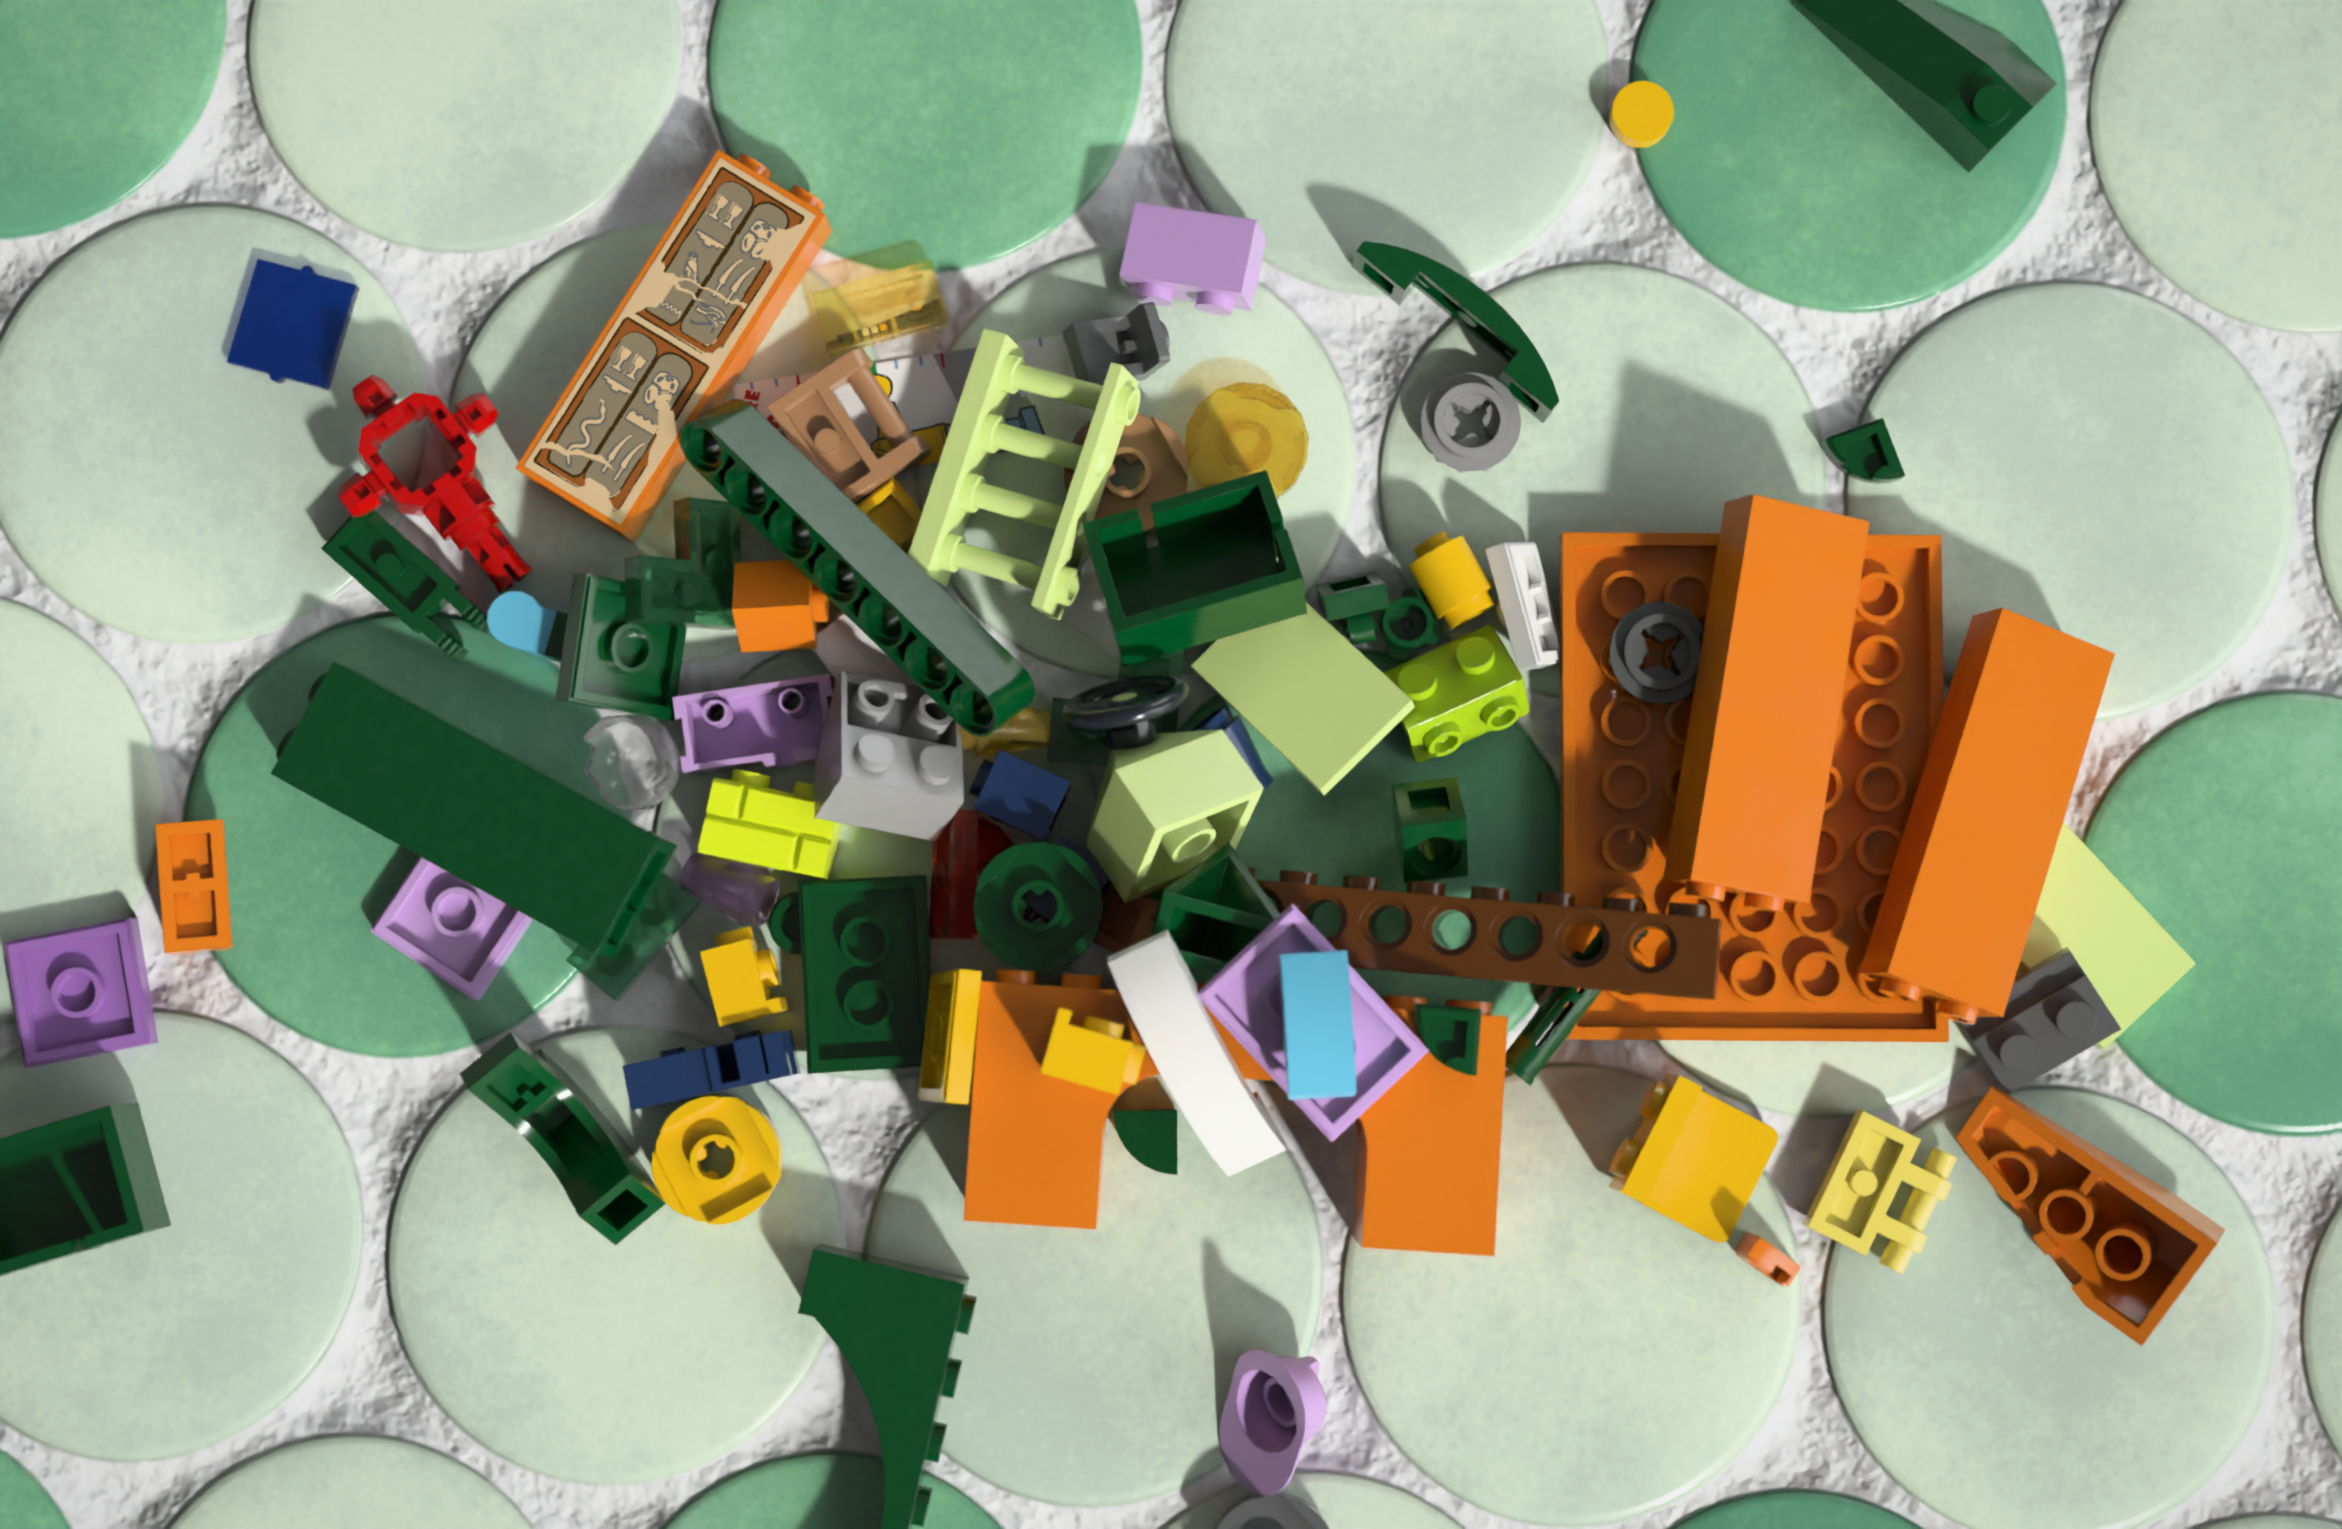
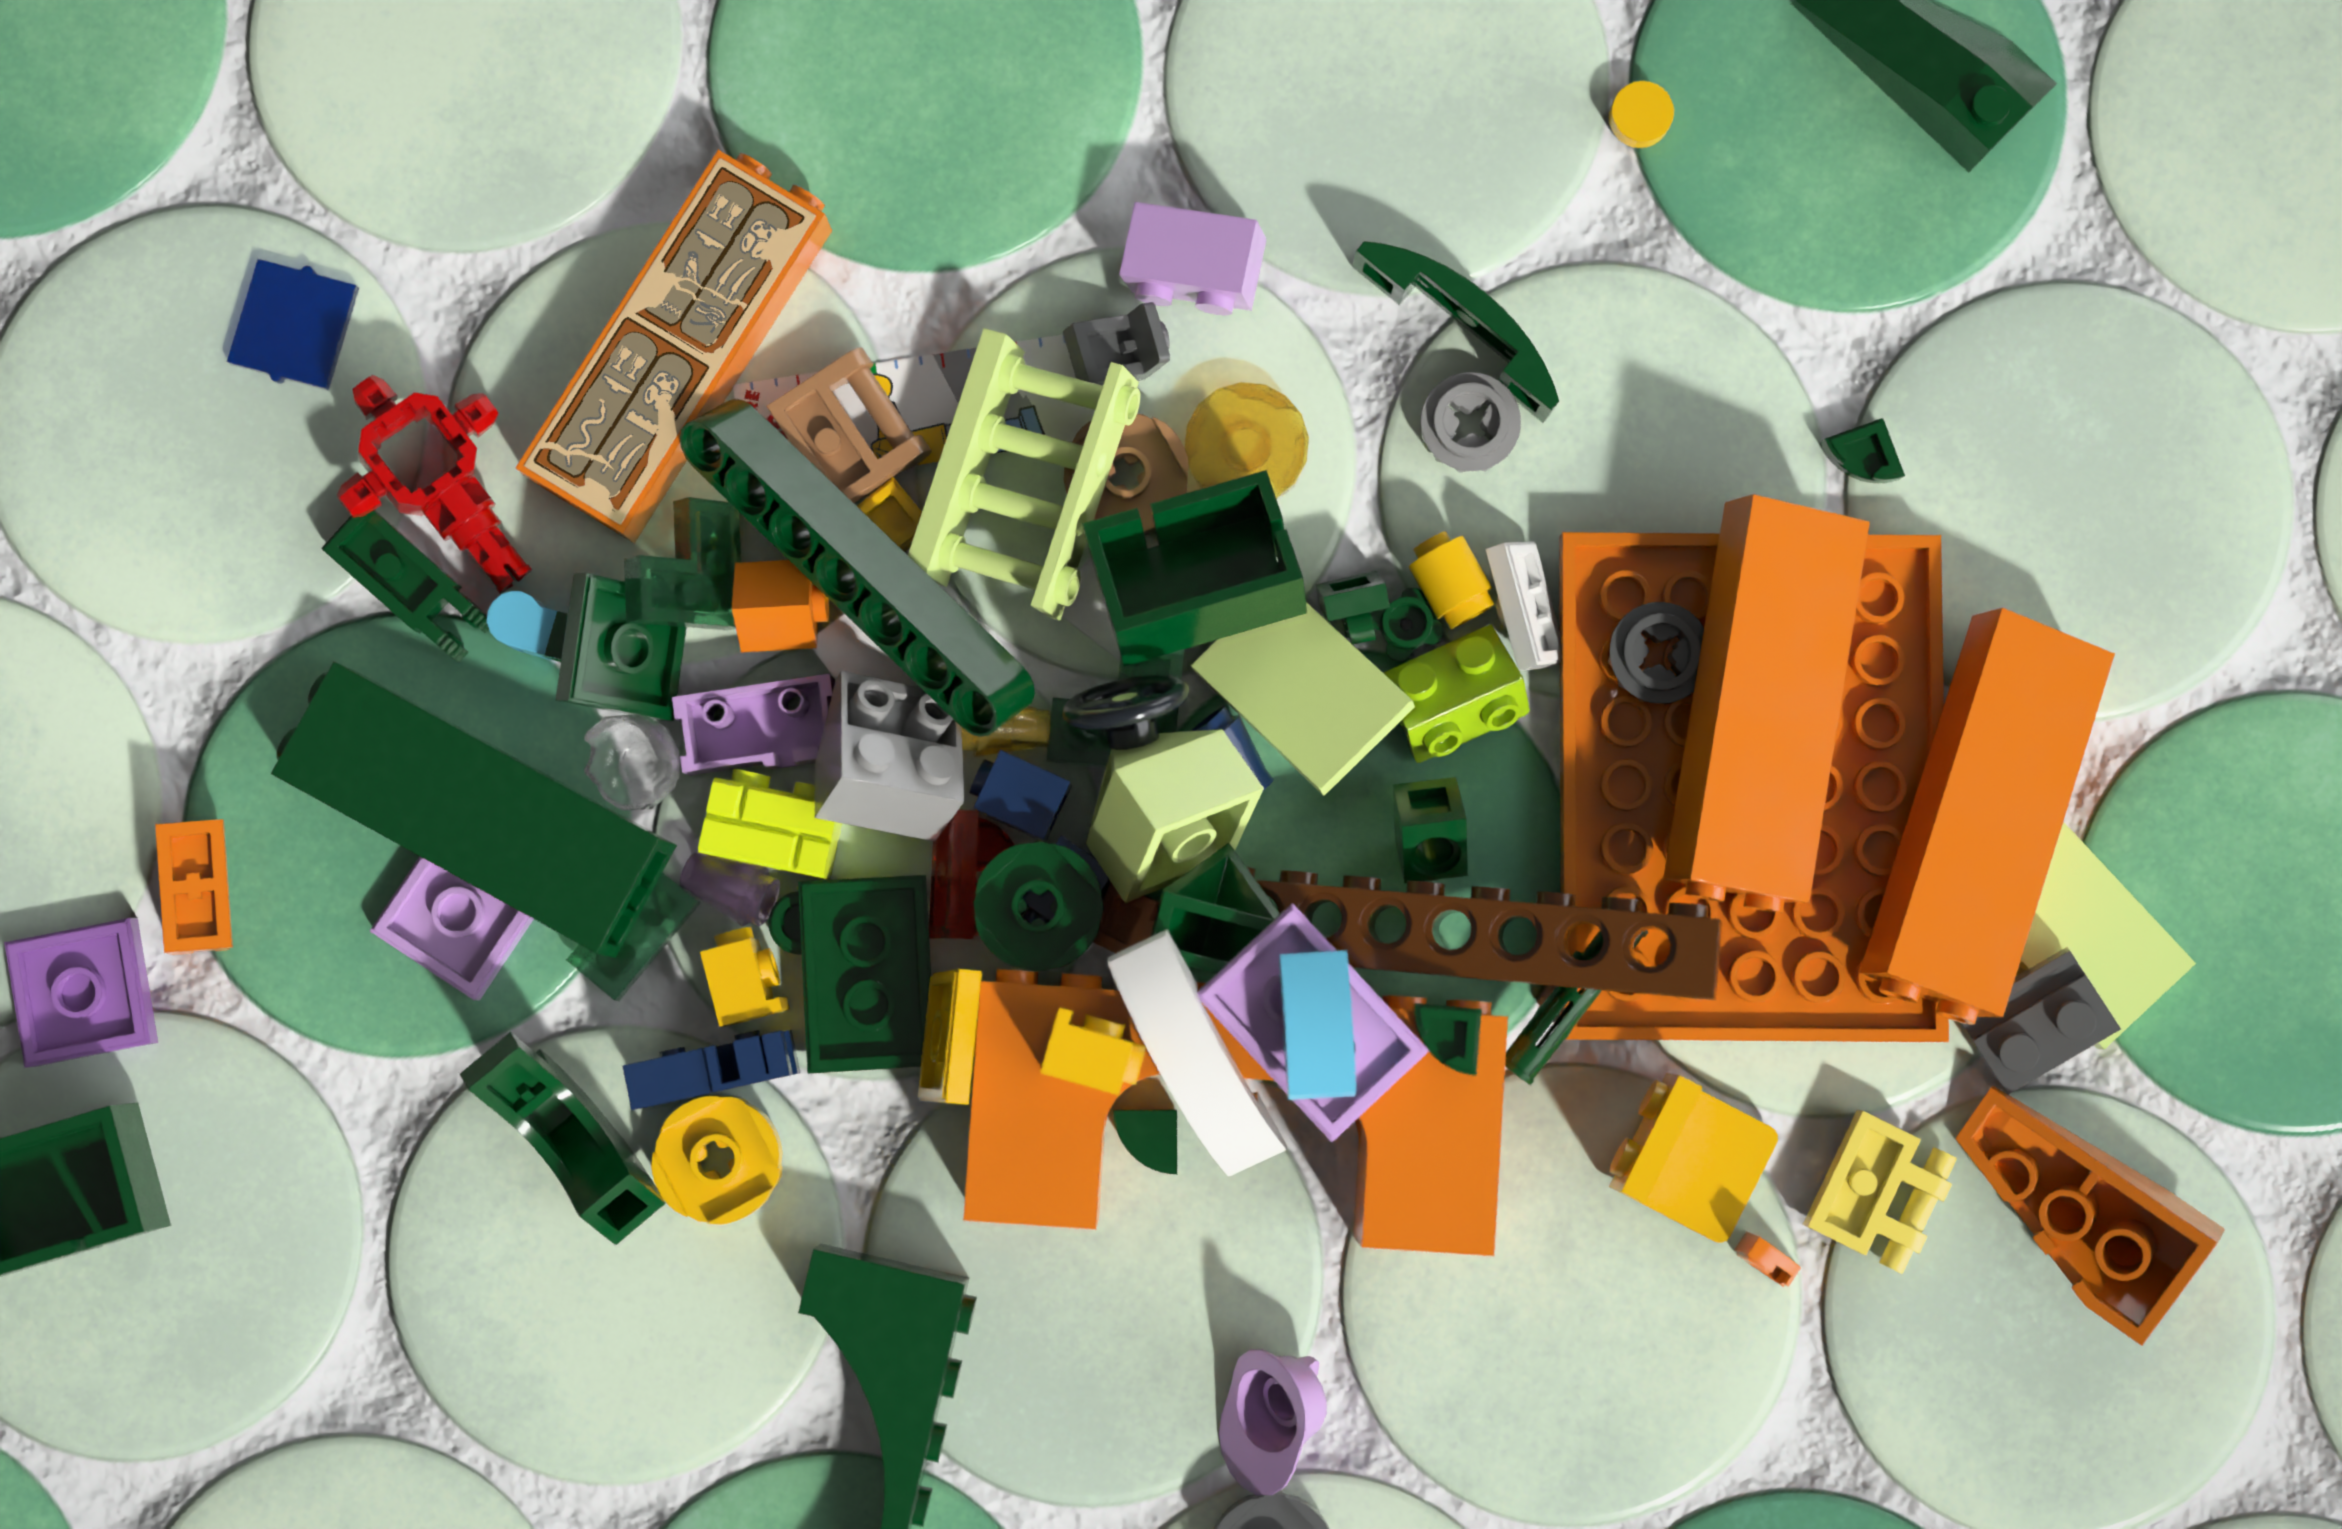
(880, 308): clear yellow tile -> none

